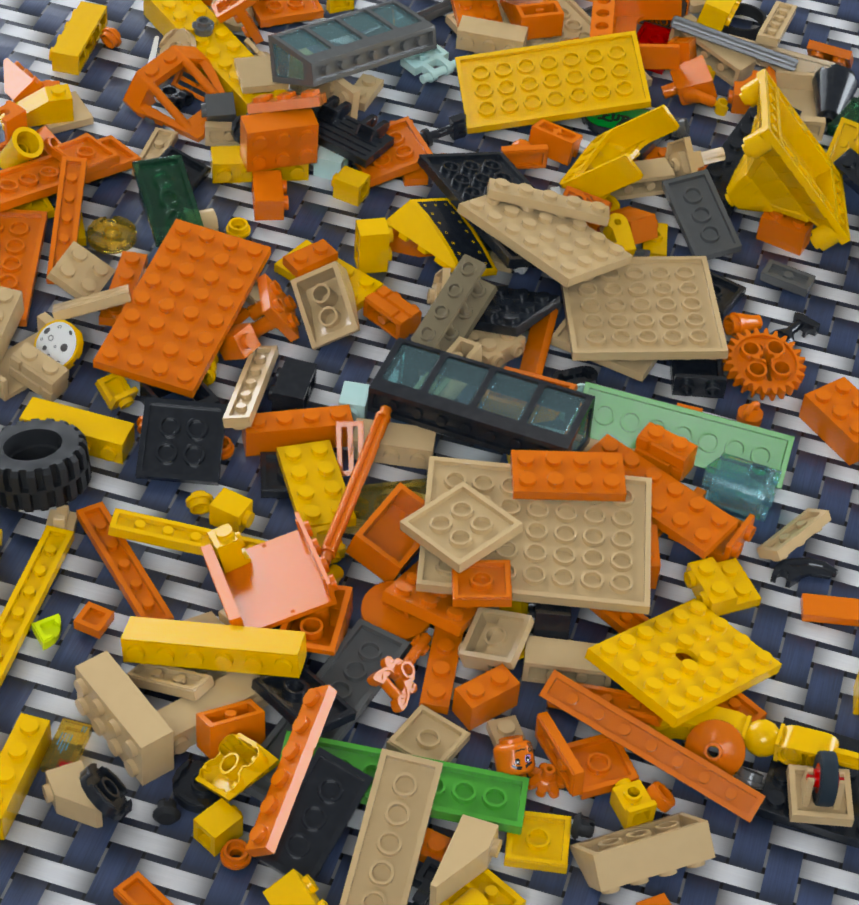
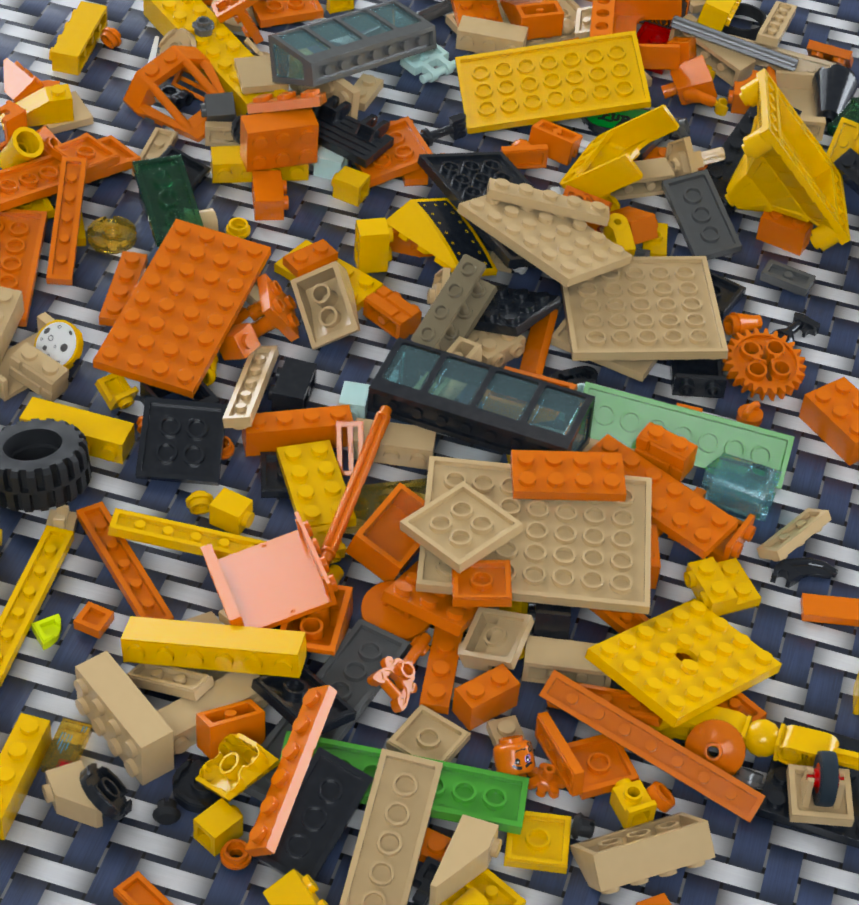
(80, 272): tan plate -> none
(91, 303): tan tile -> none
(228, 548): yellow brick -> none
(580, 25): none -> tan plate

